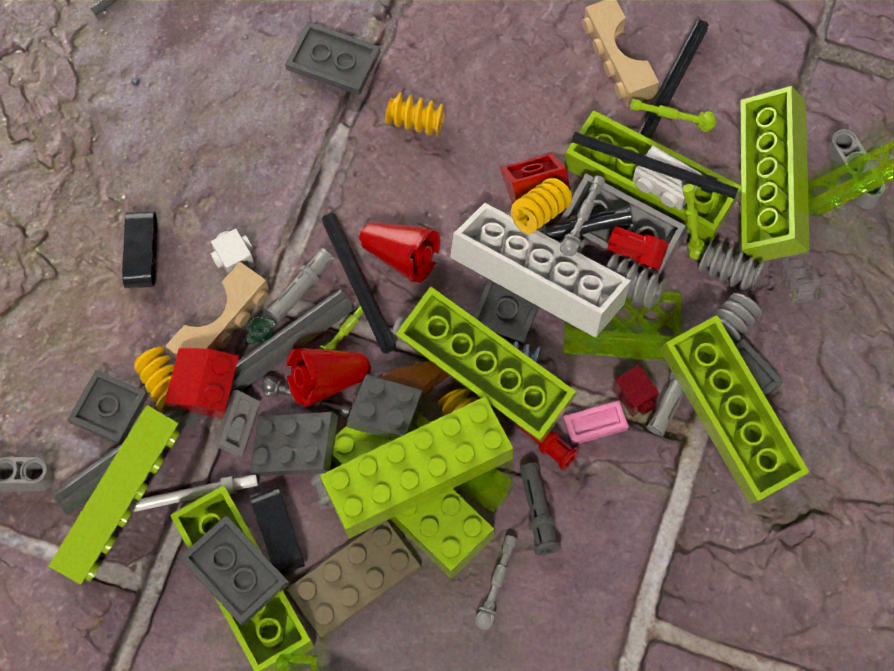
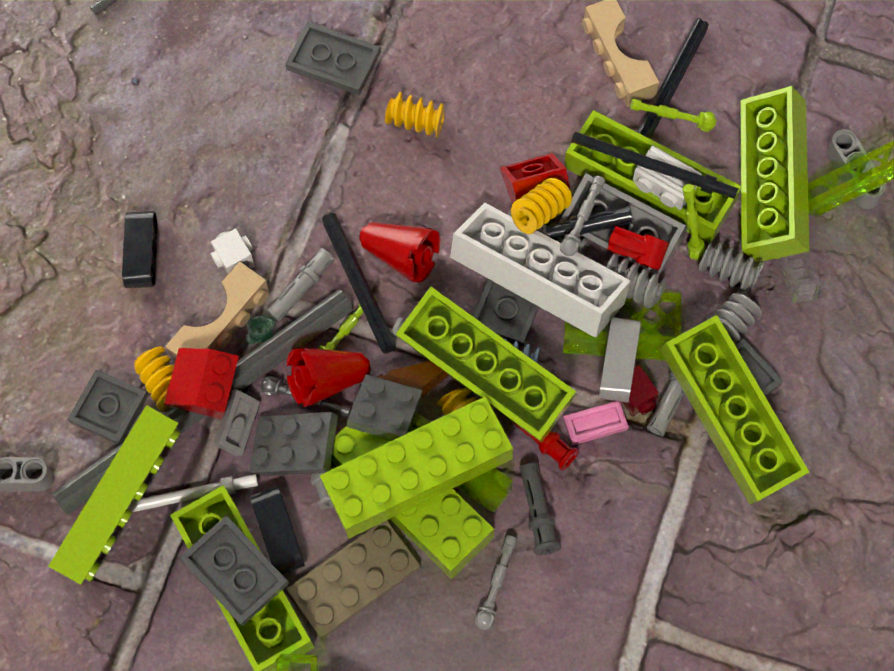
(619, 359): none -> light grey beam

